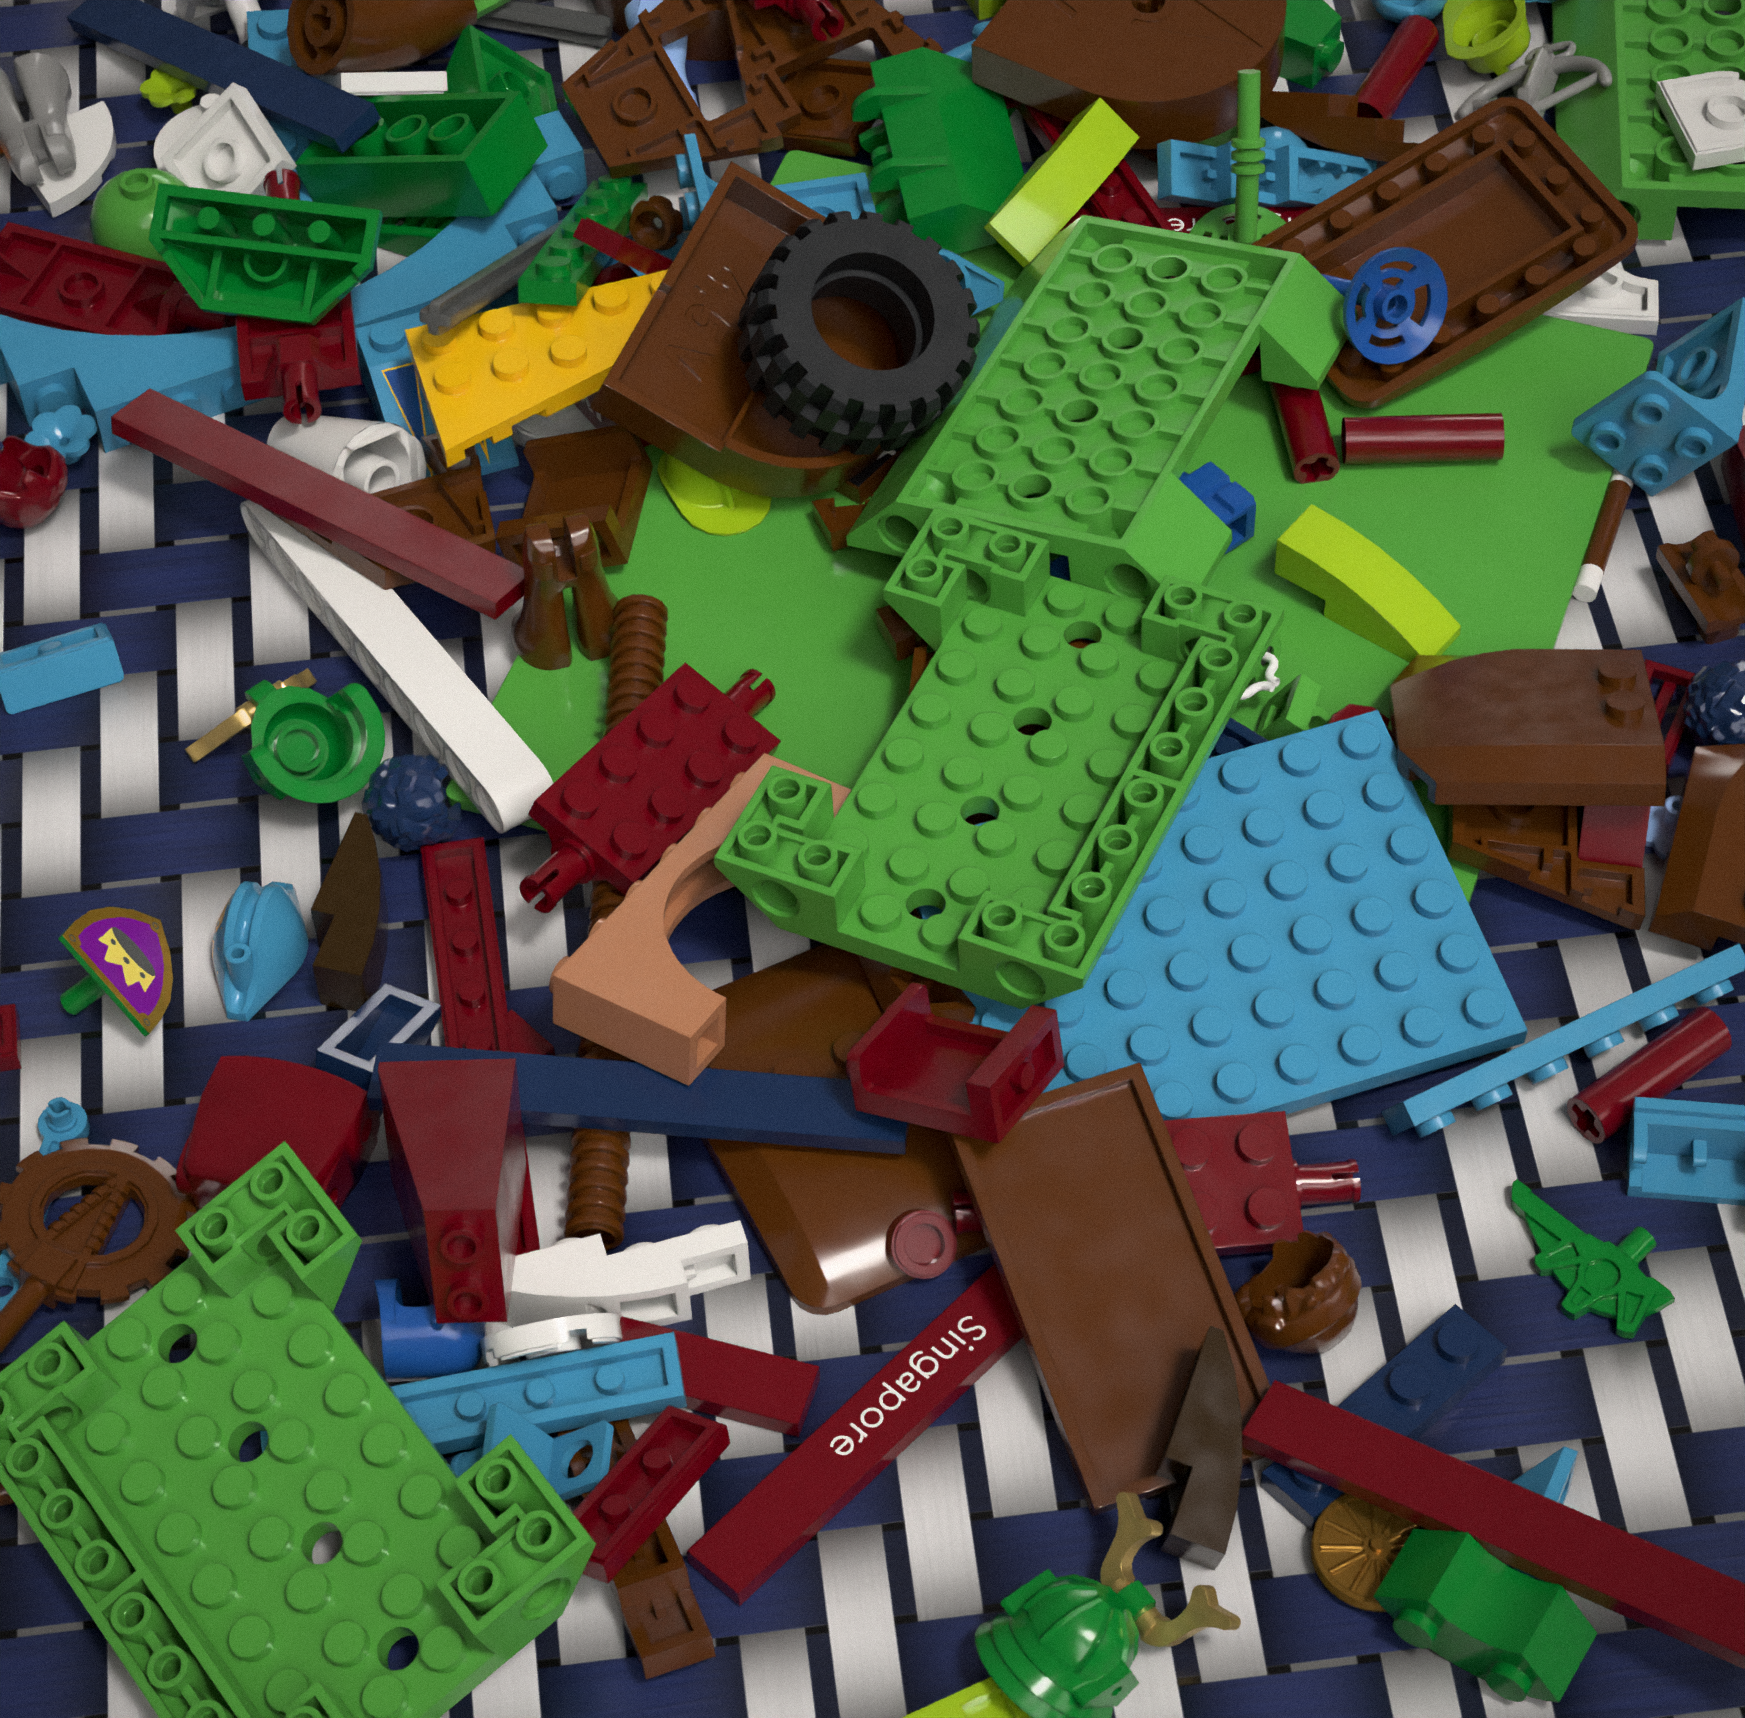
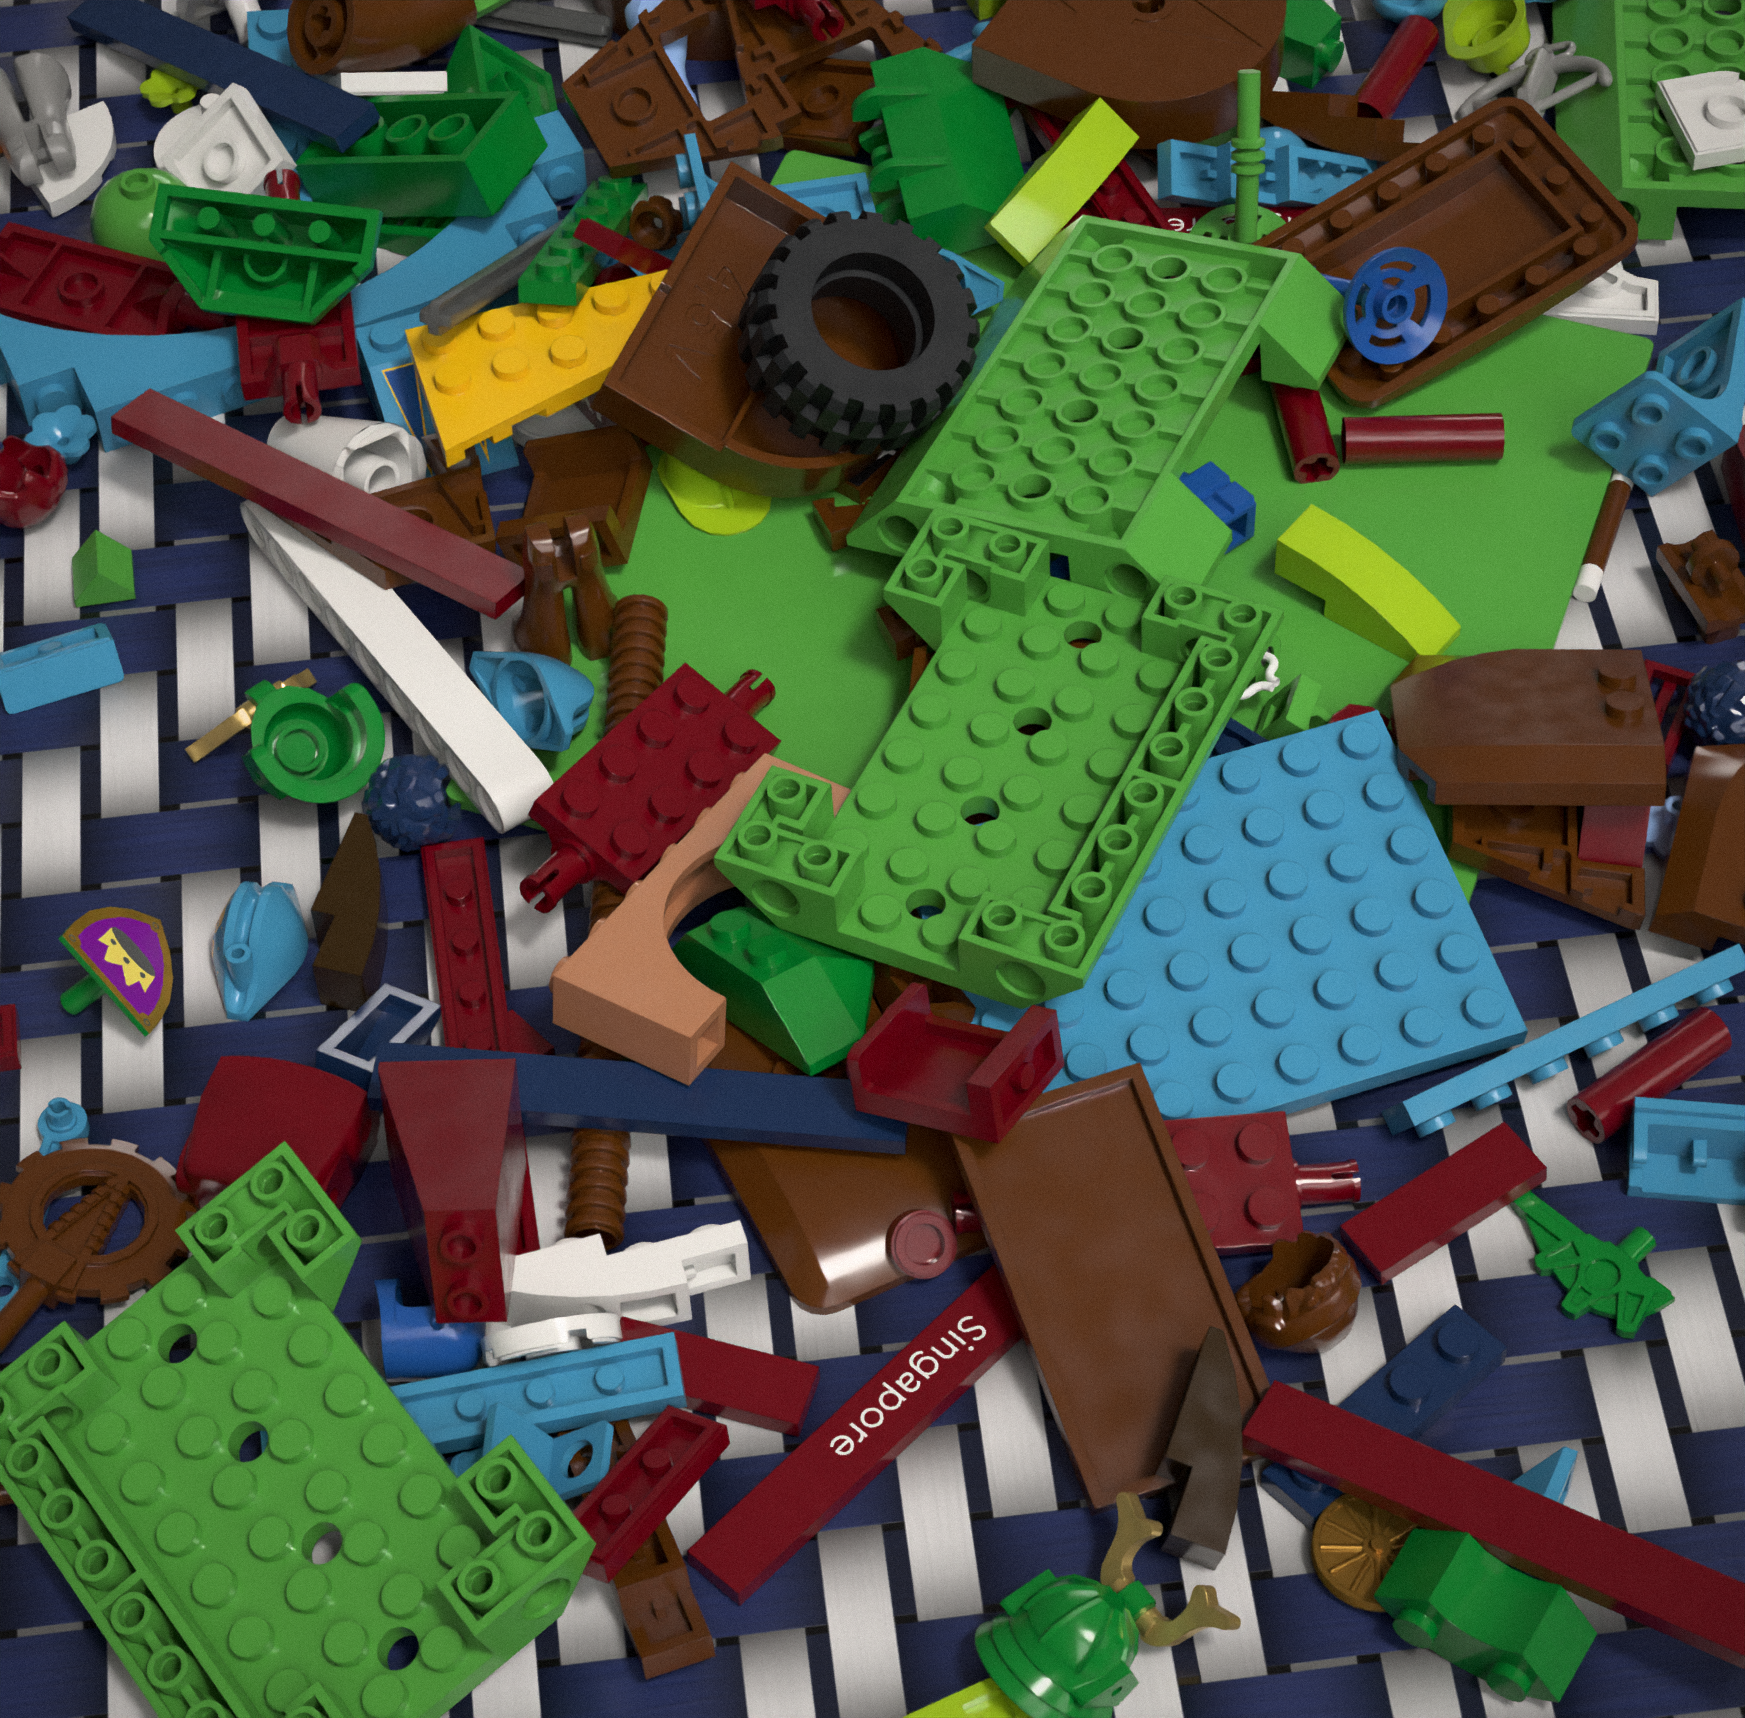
(102, 571): none -> bright green slope
(535, 695): none -> dark azure hat
(781, 986): none -> green wedge
(1443, 1203): none -> dark red tile

